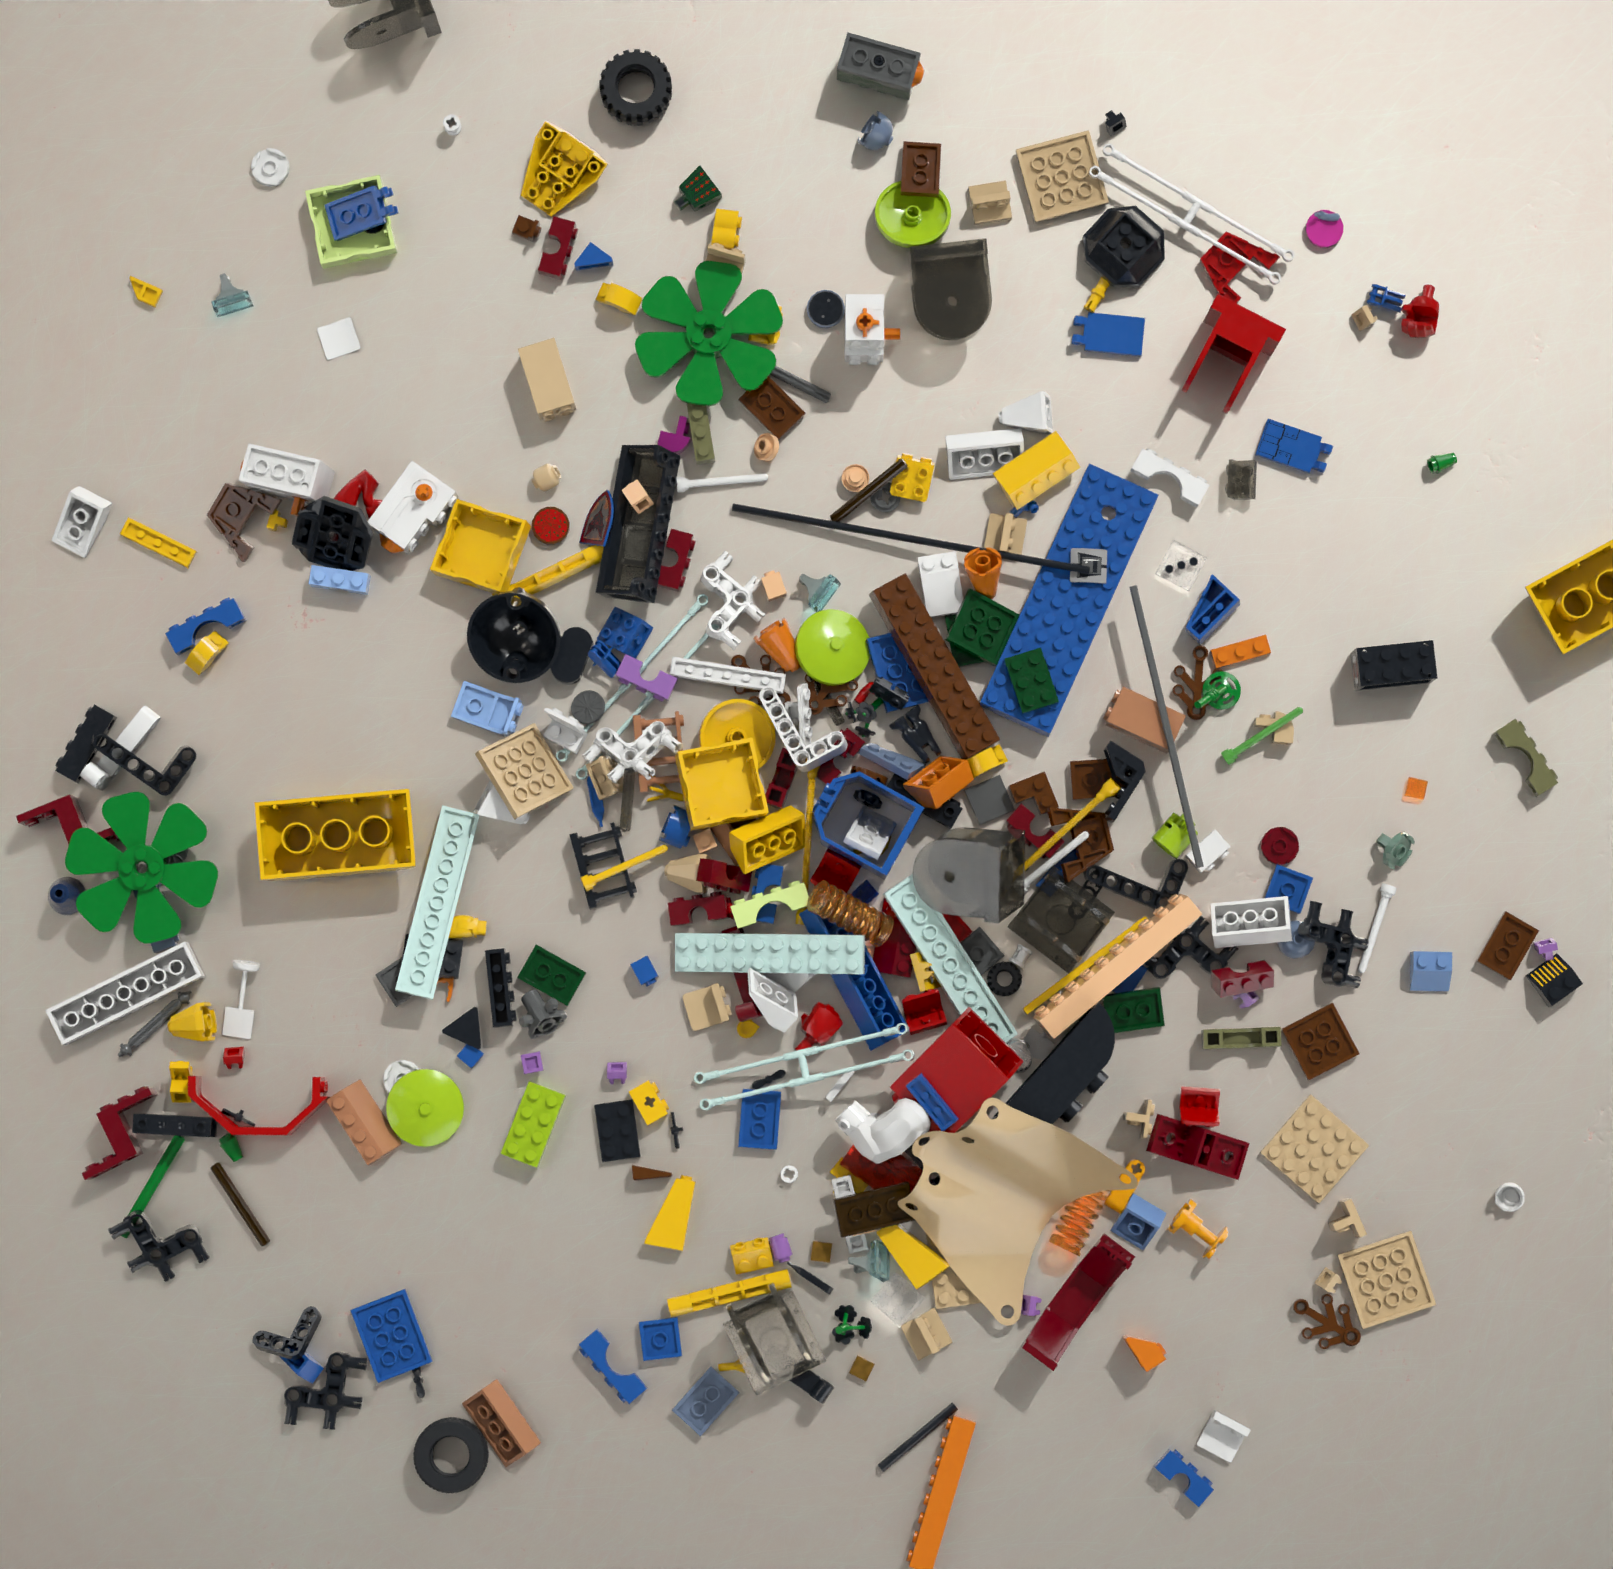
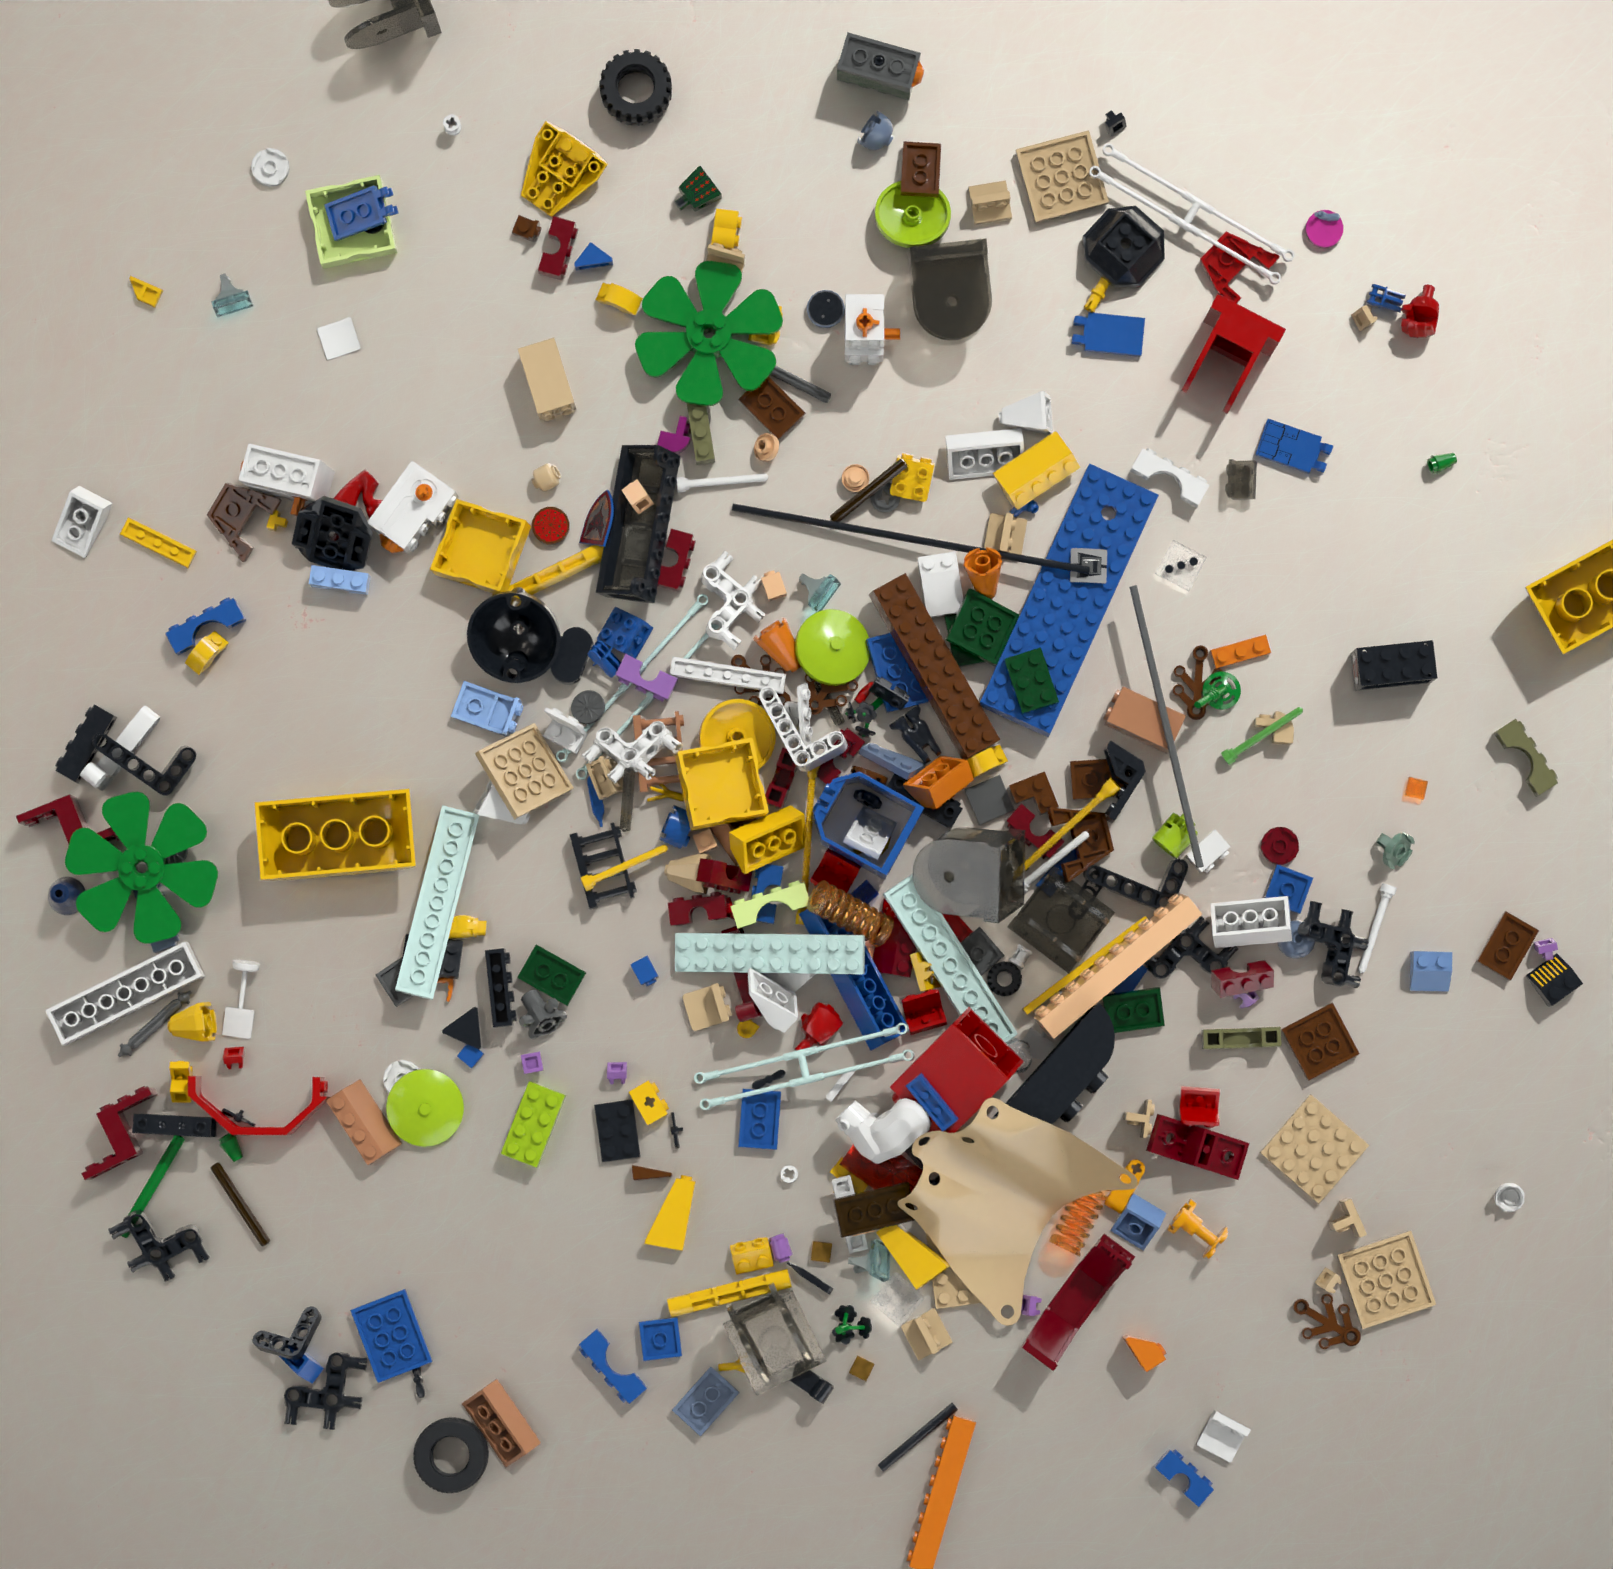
(1212, 610): blue wedge -> none

